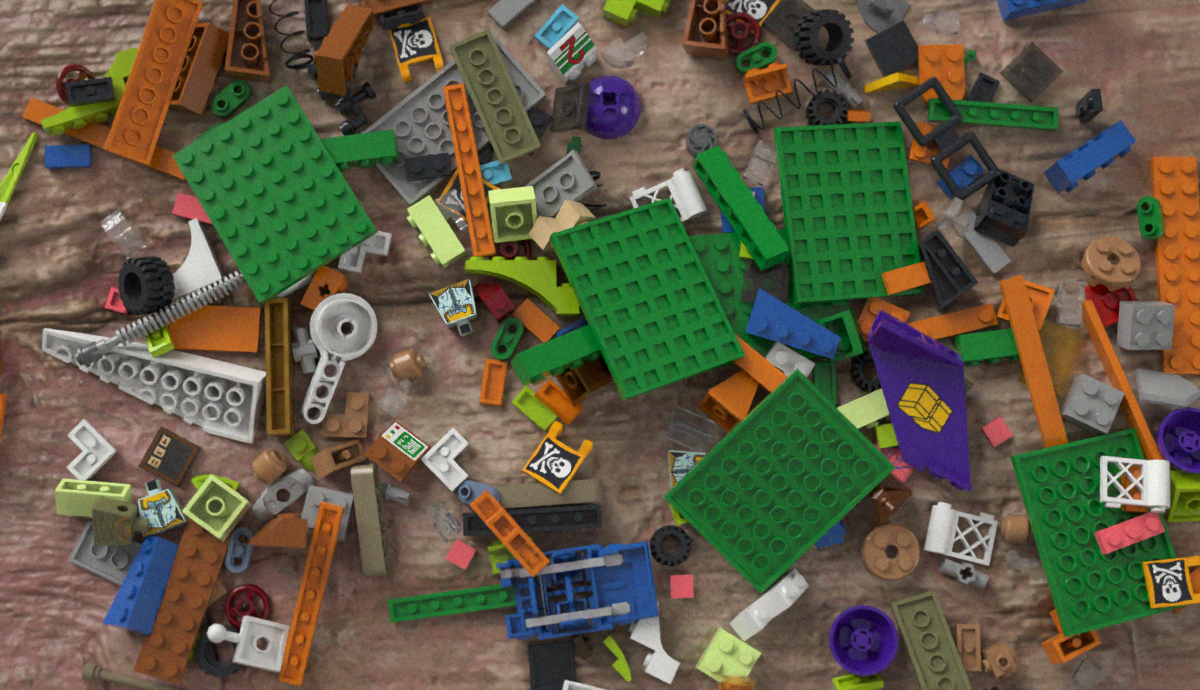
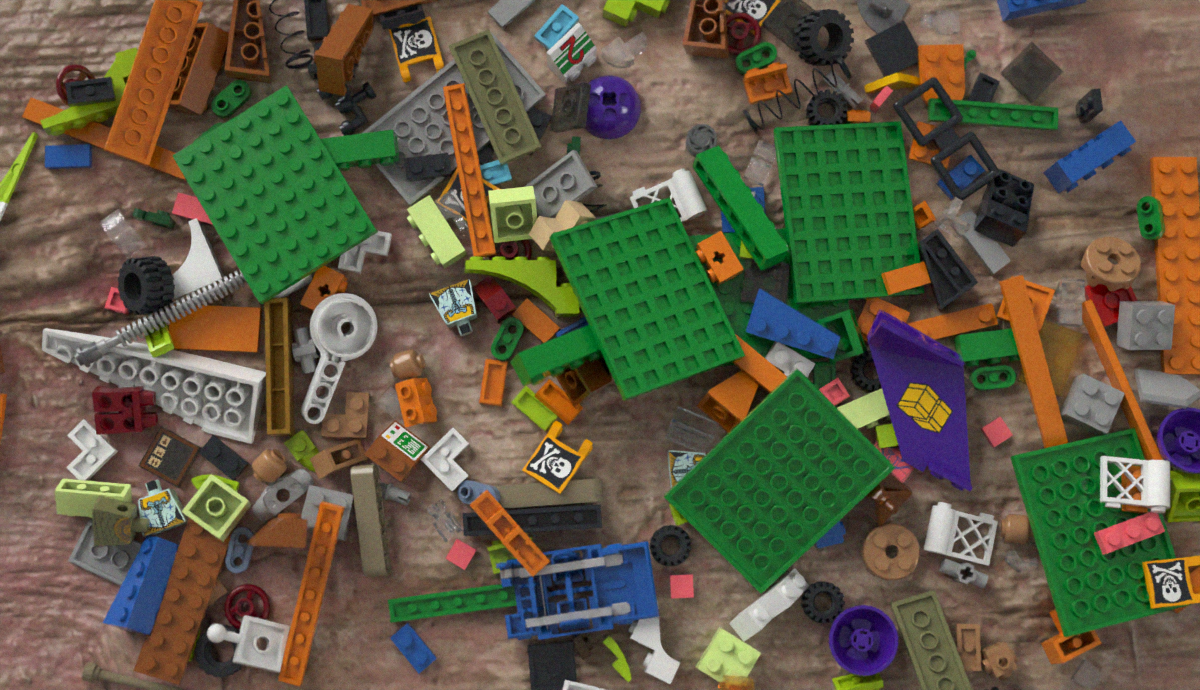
(123, 409): none -> dark red hips
(159, 218): none -> dark green plate
(224, 458): none -> black plate
(413, 648): none -> blue plate
(416, 402): none -> orange bracket
(719, 246): none -> orange brick
(835, 391): none -> coral tile
(836, 602): none -> black tyre
(880, 99): none -> coral tile
(991, 377): none -> green plate

